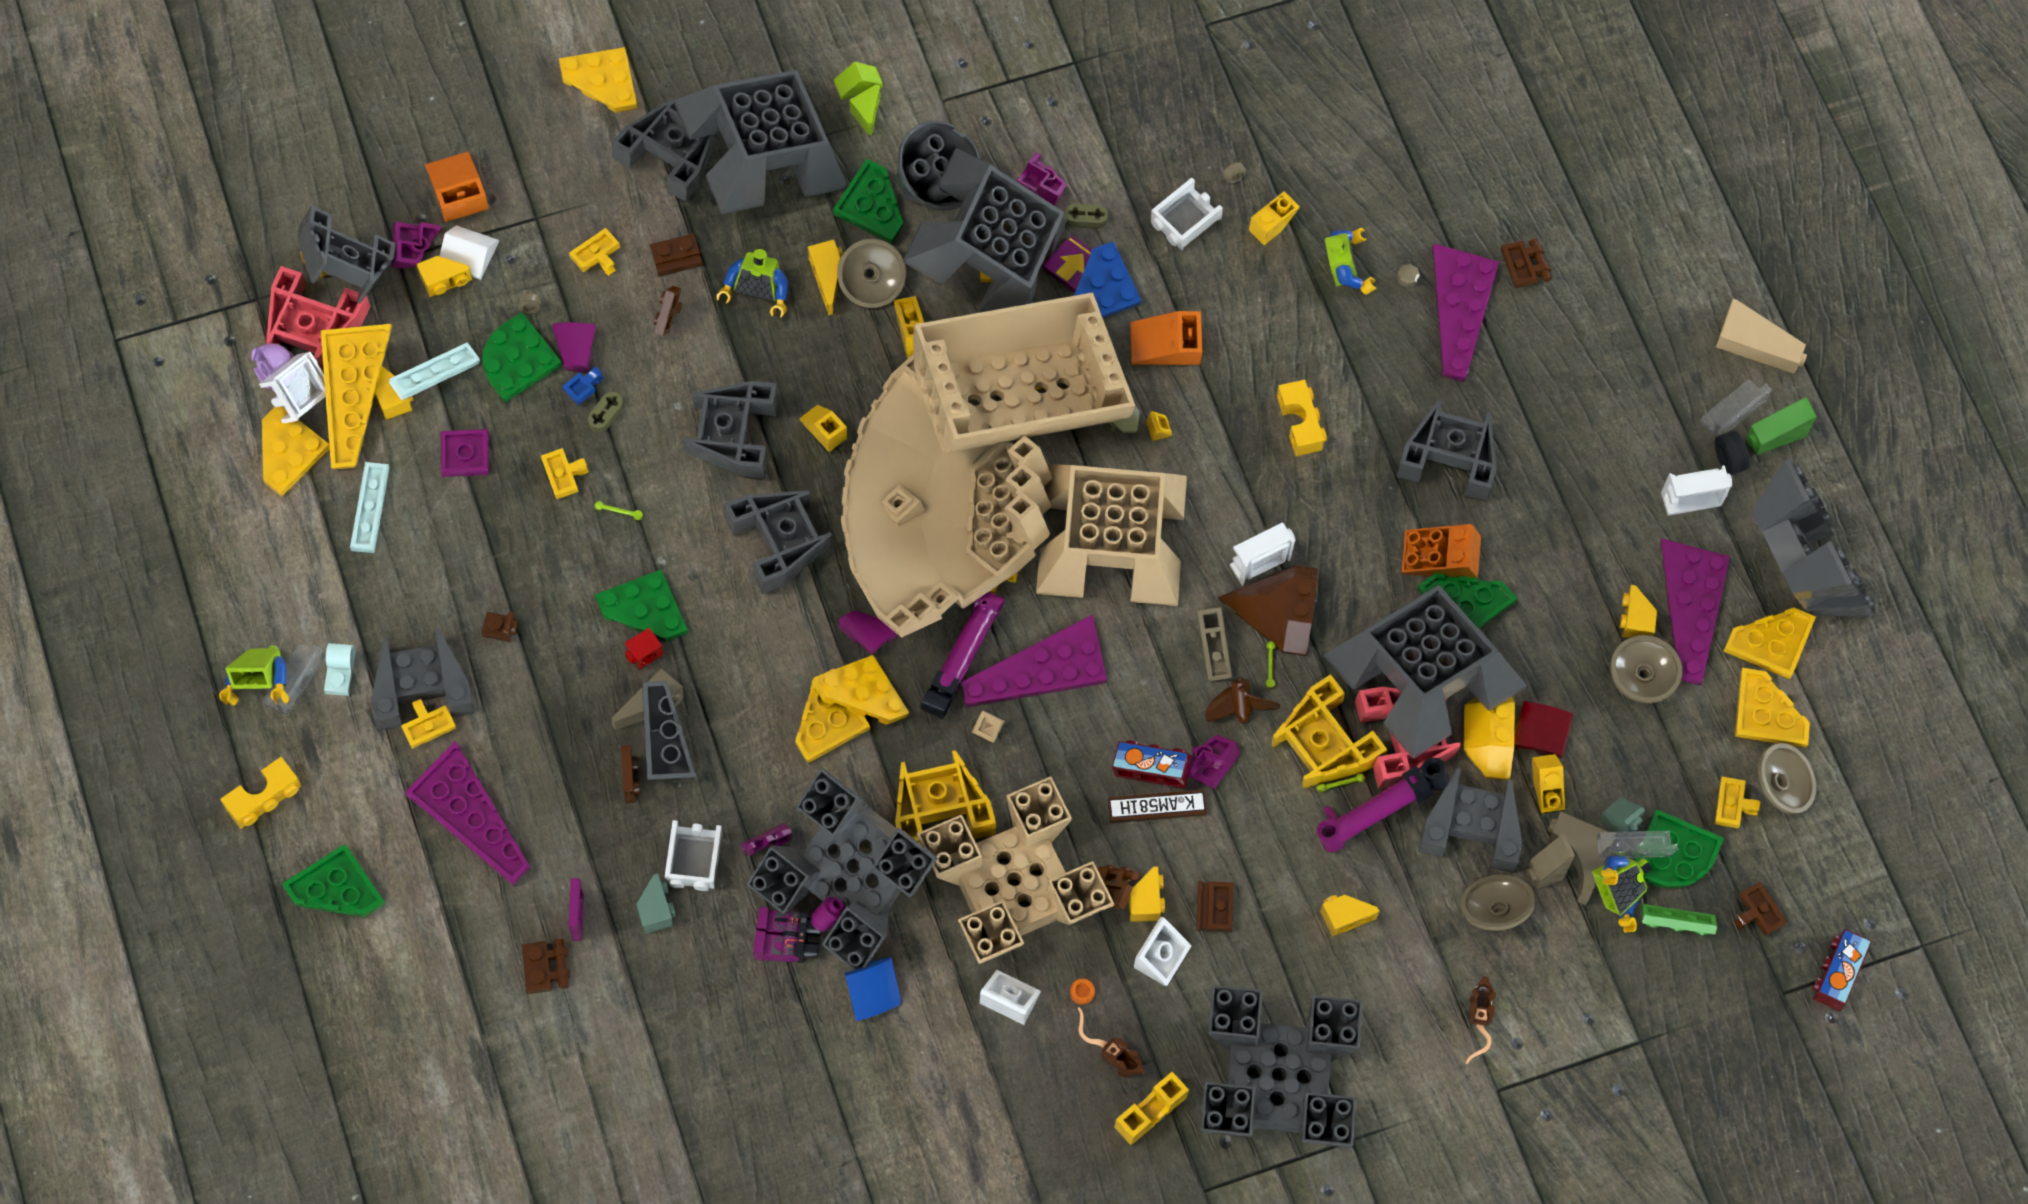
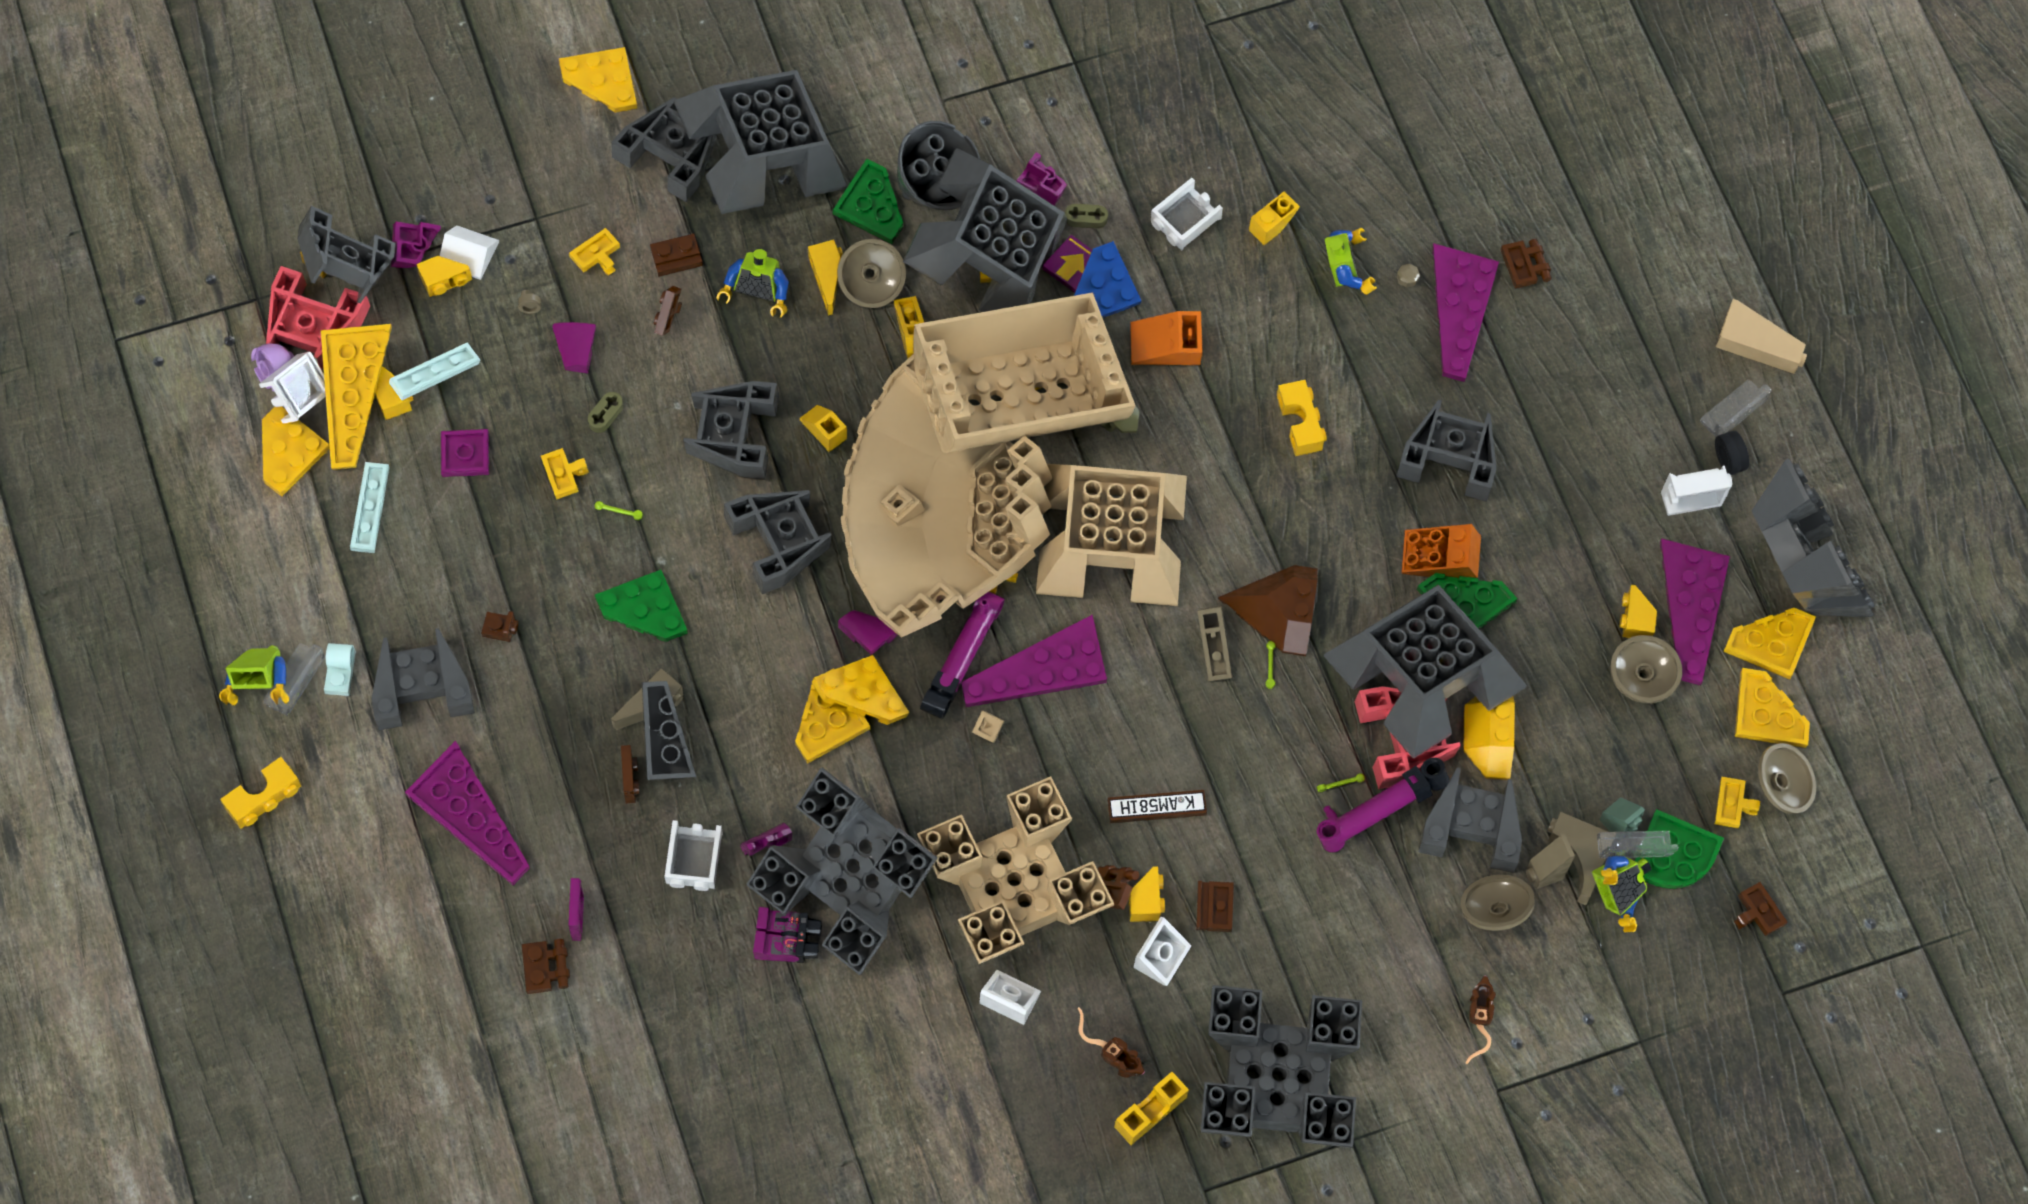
(335, 886): green plate -> none
(427, 725): yellow plate -> none
(457, 186): orange slope -> none
(517, 357): green plate -> none
(581, 386): blue plate -> none
(643, 649): red brick -> none
(653, 907): sand green slope -> none
(827, 914): magenta brick -> none
(856, 80): lime slope -> none
(865, 107): lime slope -> none
(873, 988): blue slope -> none
(941, 795): yellow wedge -> none
(1082, 991): orange tile -> none
(1152, 764): brick -> none
(1158, 426): yellow slope -> none
(1213, 760): magenta slope -> none
(1234, 172): dark tan tile -> none
(1237, 700): reddish brown piece -> none
(1262, 552): white window -> none
(1322, 741): yellow wedge -> none
(1346, 913): yellow slope -> none
(1543, 729): dark red slope -> none
(1549, 782): yellow slope -> none
(1678, 919): bright green plate -> none
(1782, 427): bright green slope -> none
(1841, 969): brick -> none

